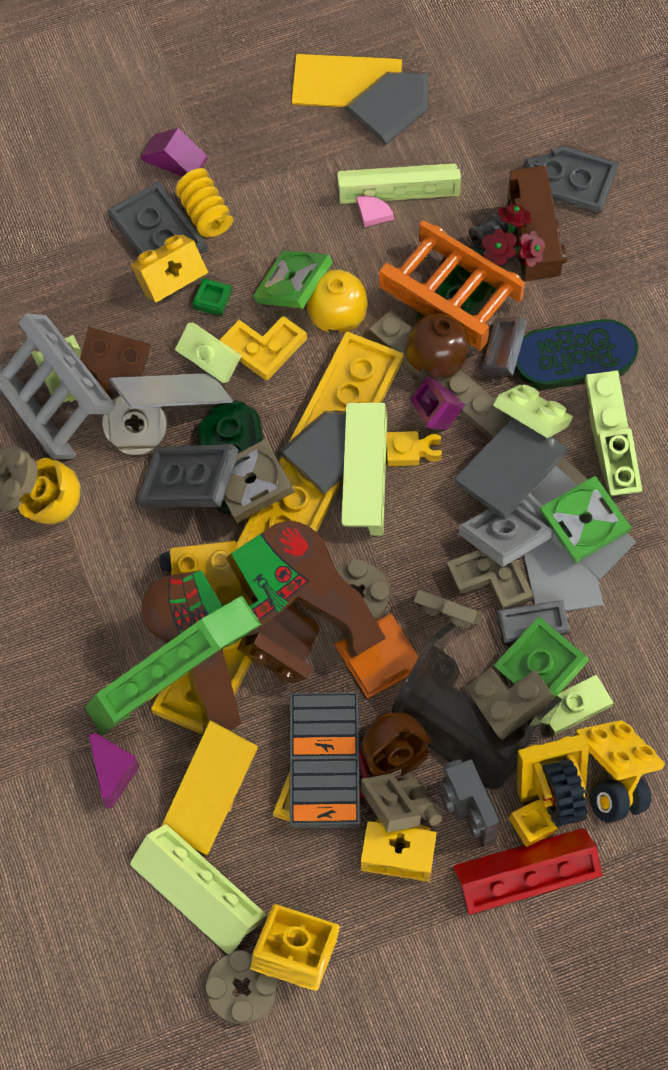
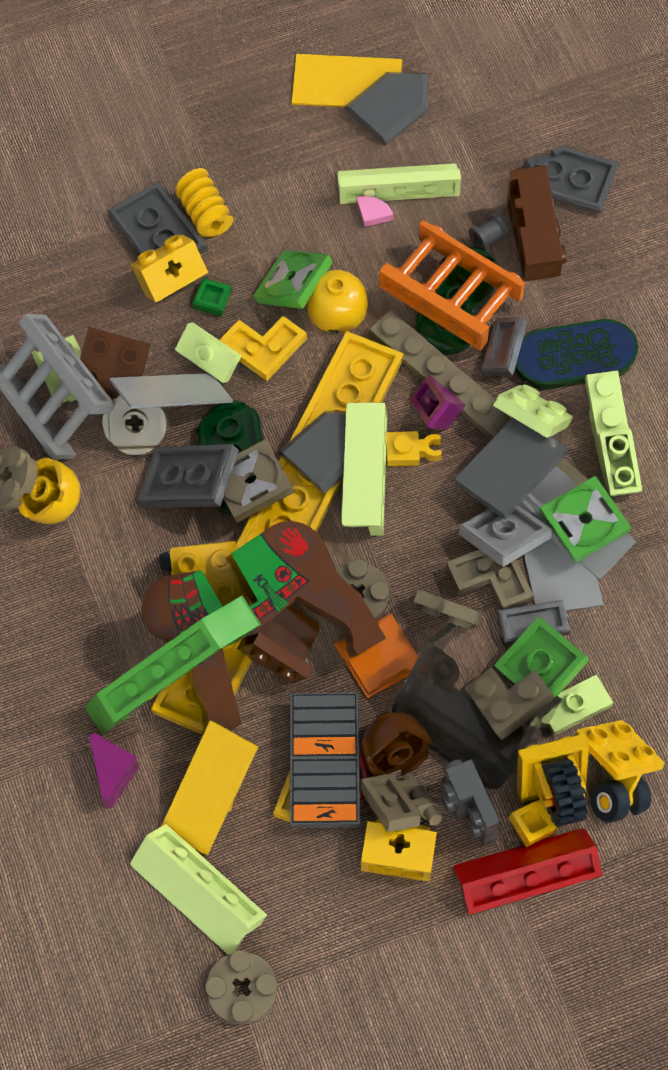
(174, 152): magenta slope -> none
(295, 947): yellow brick -> none
(437, 345): reddish brown cylinder -> none
(501, 246): dark red plant -> none

